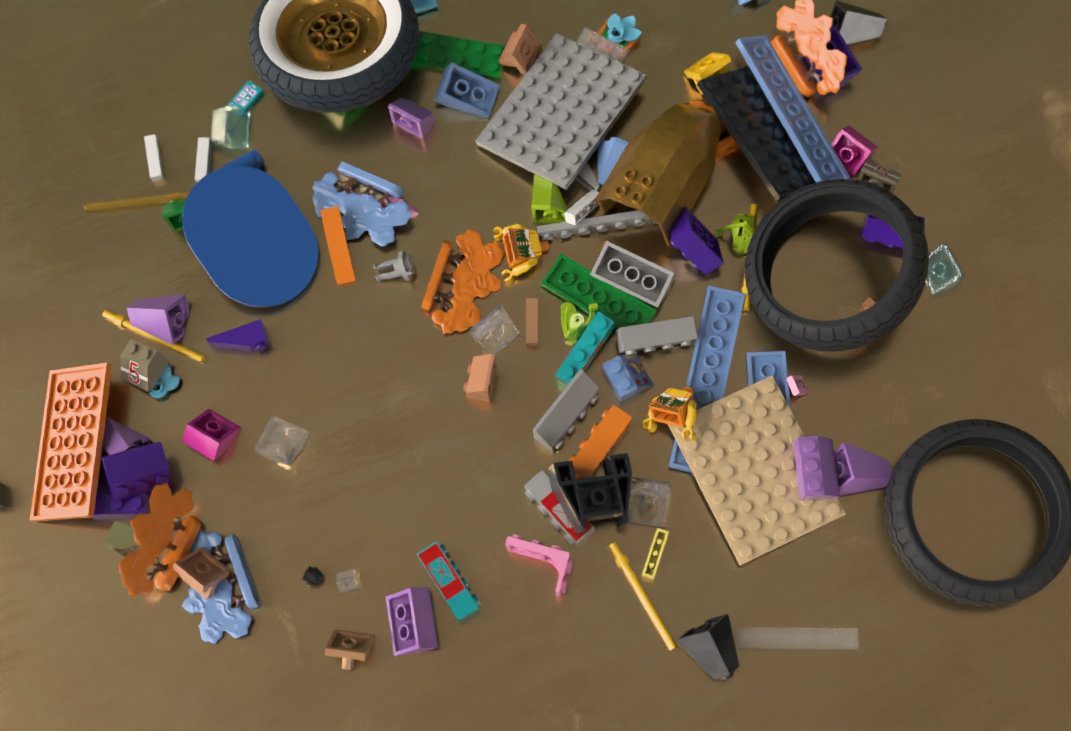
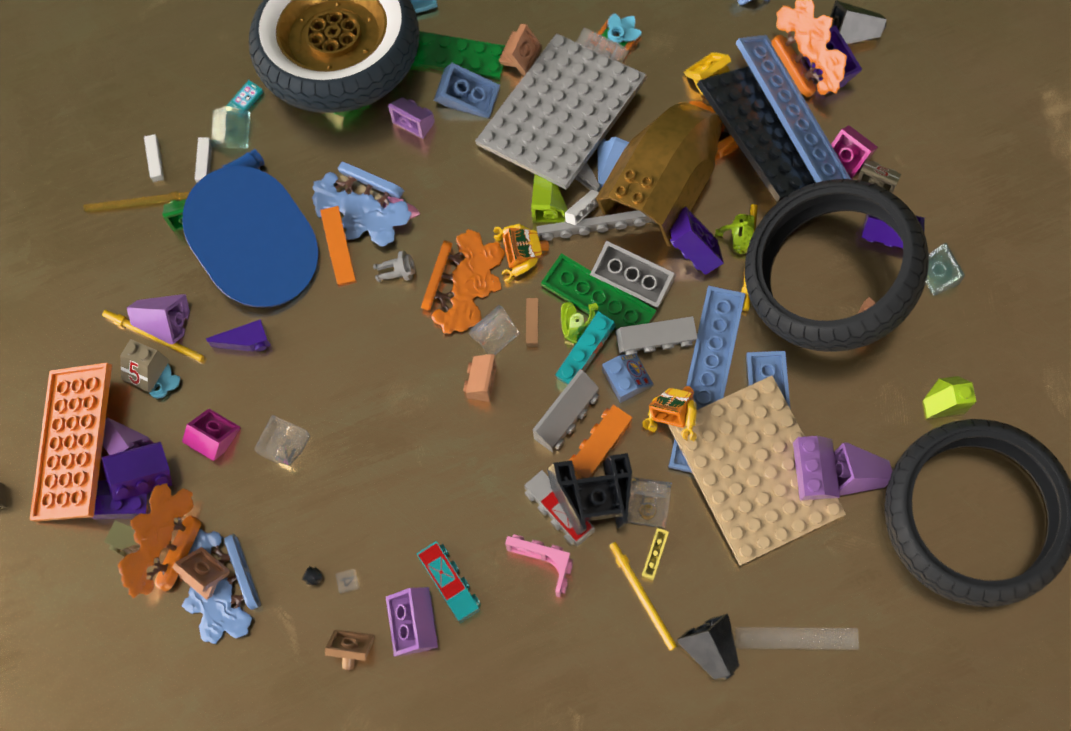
(797, 385): bright pink tile -> none
(949, 397): none -> lime slope

